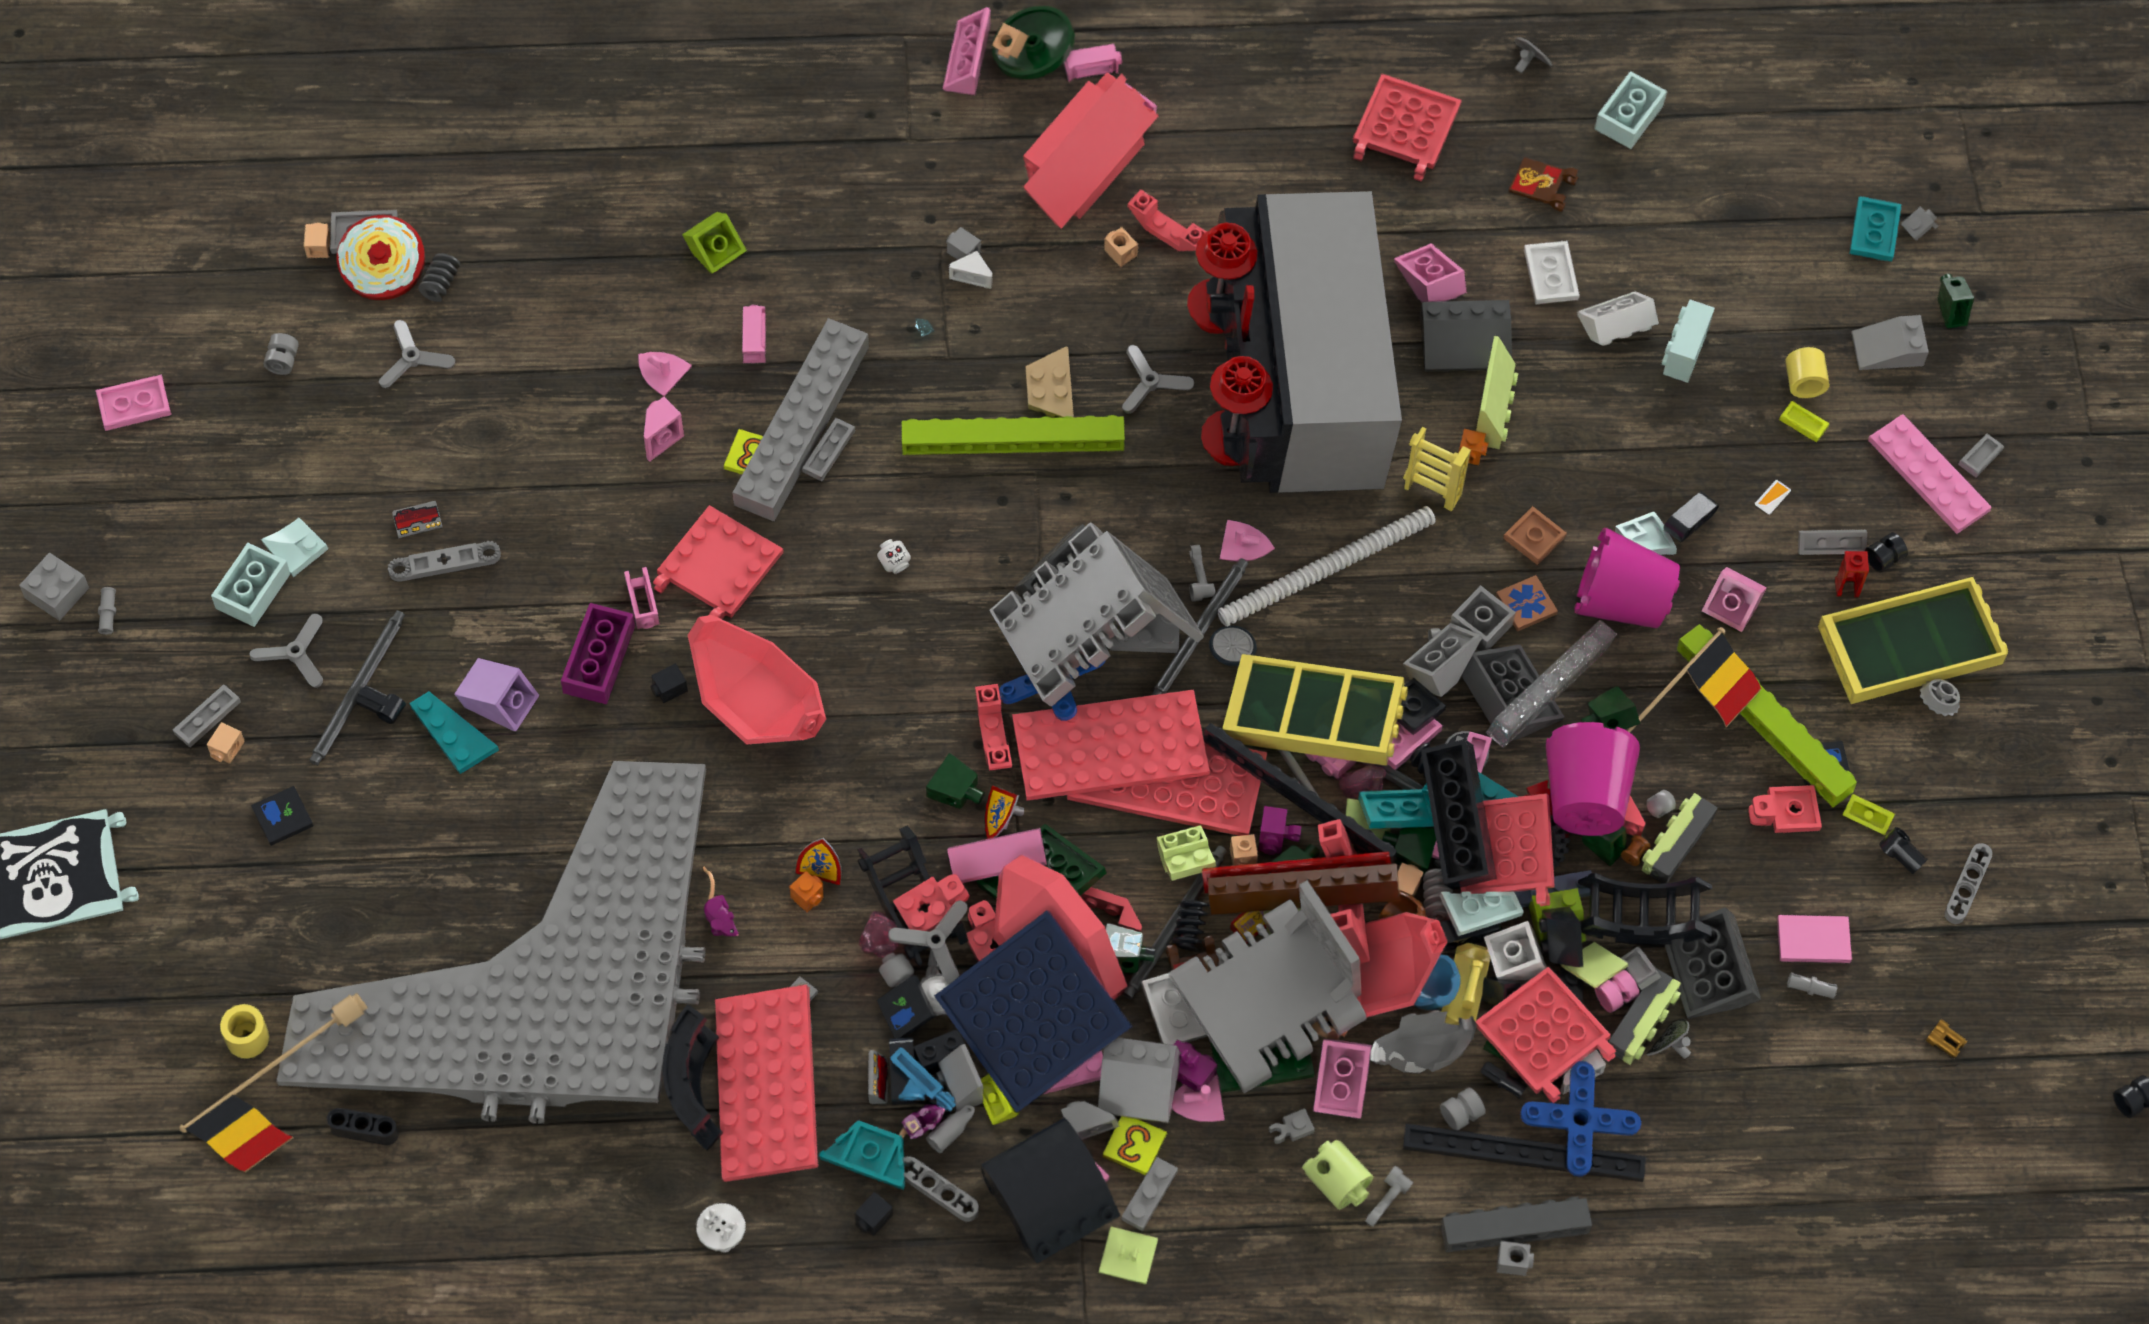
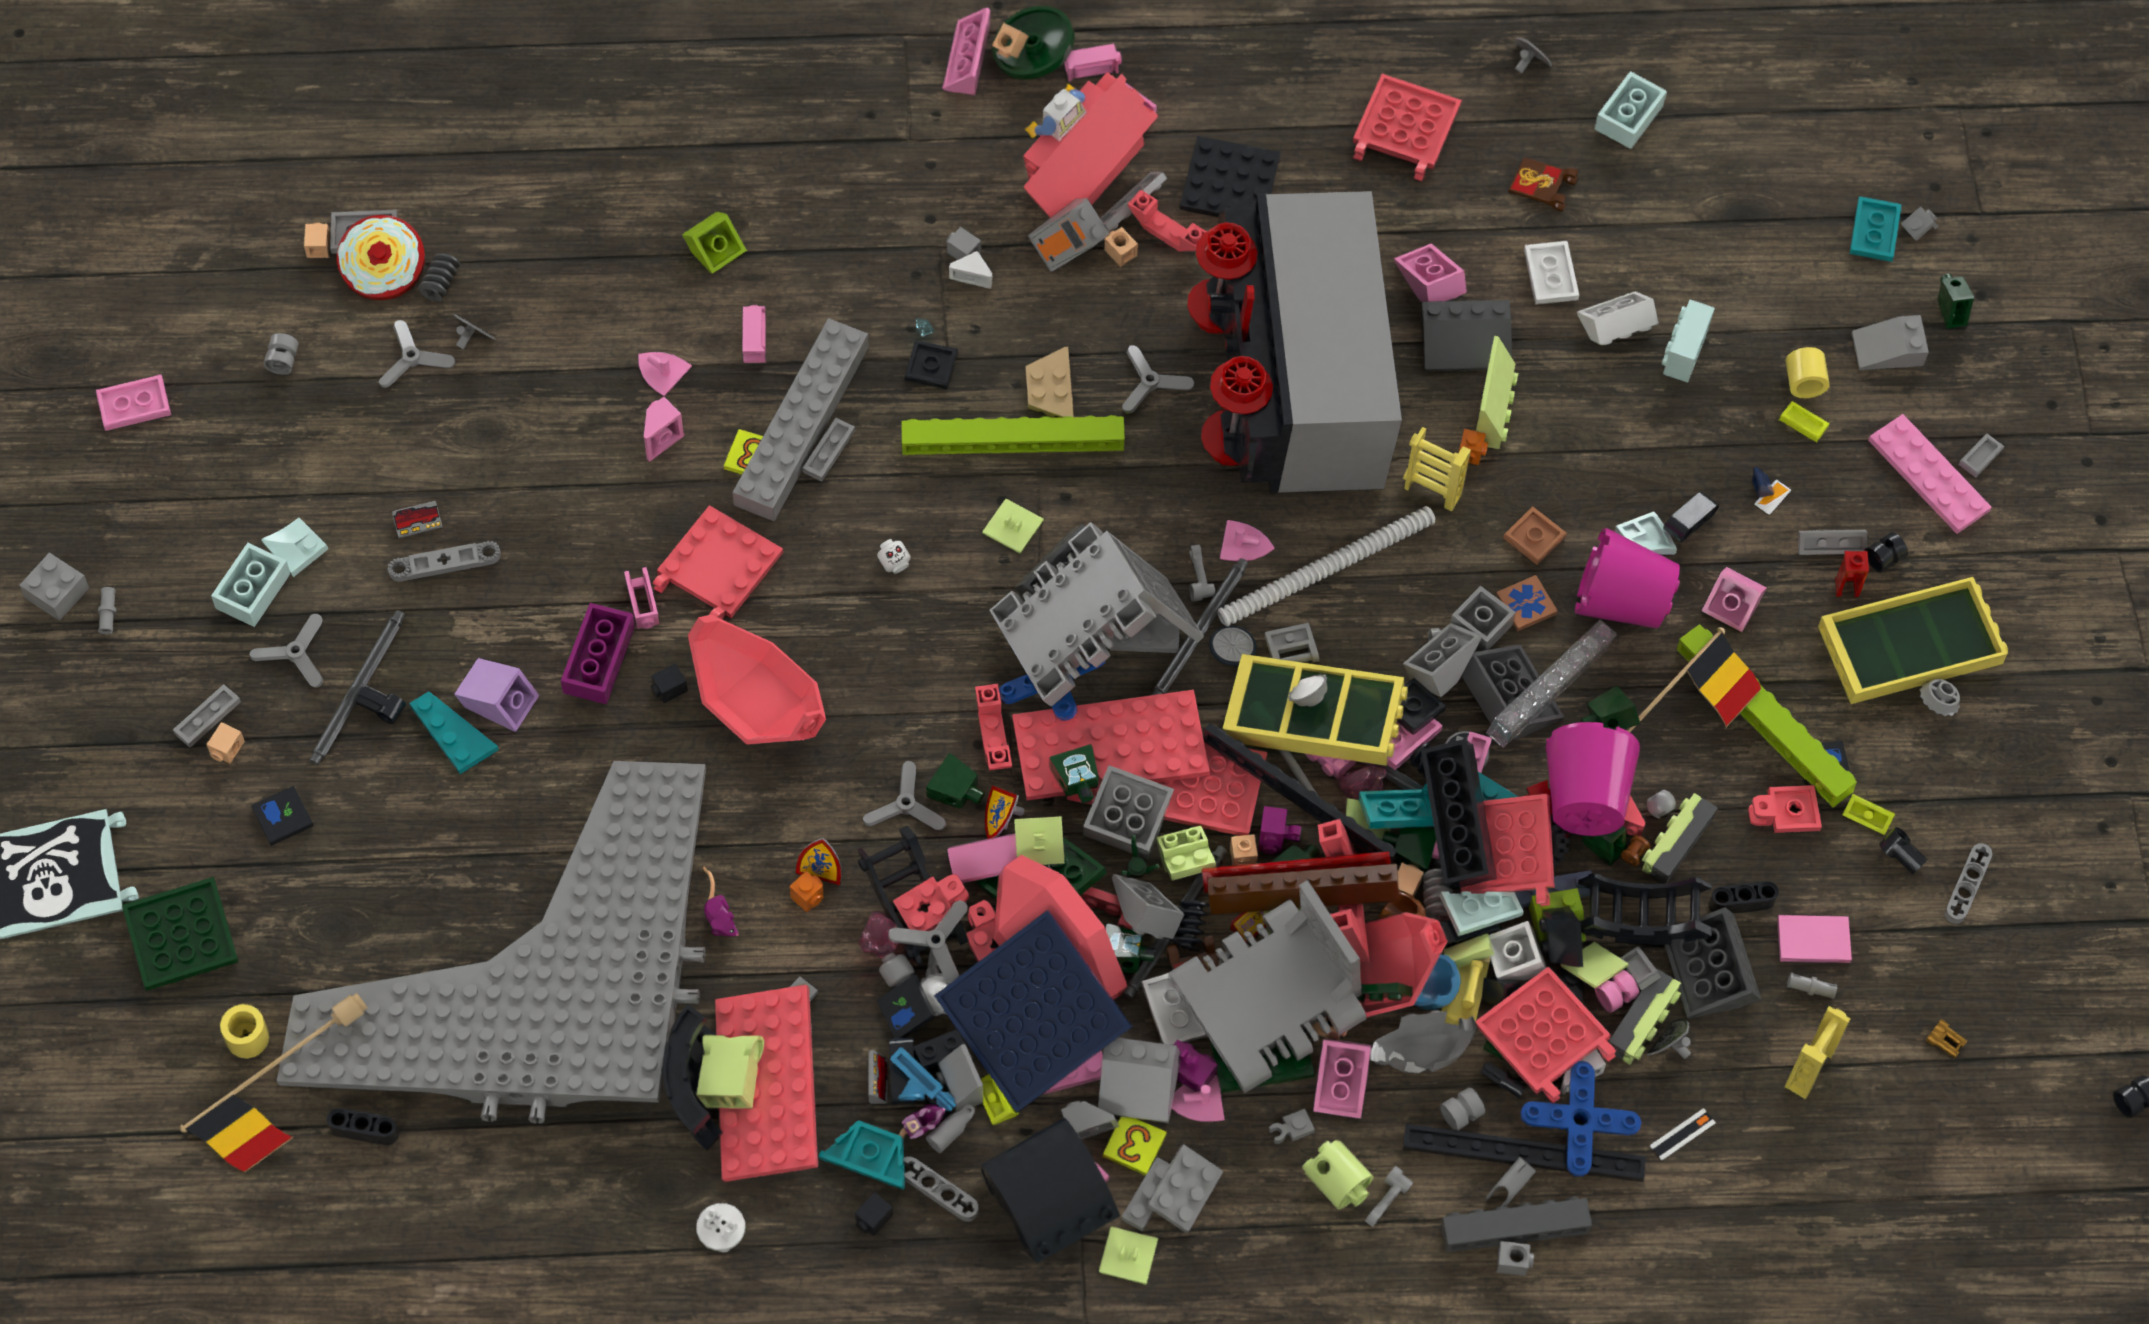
(180, 933): none -> dark green plate
(467, 332): none -> light grey shield
(729, 1071): none -> yellowish green piece
(906, 794): none -> light grey piece
(931, 364): none -> black tile
(1013, 526): none -> yellowish green piece
(1040, 839): none -> yellowish green piece
(1060, 114): none -> torso
(1068, 233): none -> light grey slope
(1076, 772): none -> dark green torso
(1120, 210): none -> light grey plate
(1126, 808): none -> light grey slope
(1137, 866): none -> dark green plant
(1146, 908): none -> light grey slope
(1184, 1188): none -> light grey plate
(1227, 176): none -> black plate
(1292, 639): none -> light grey plate
(1309, 691): none -> piece
(1379, 991): none -> dark green plate
(1472, 949): none -> yellowish green slope
(1514, 1179): none -> light grey piece
(1682, 1134): none -> sticker
(1752, 891): none -> black beam
(1761, 483): none -> dark blue slope
(1813, 1056): none -> light yellow fence

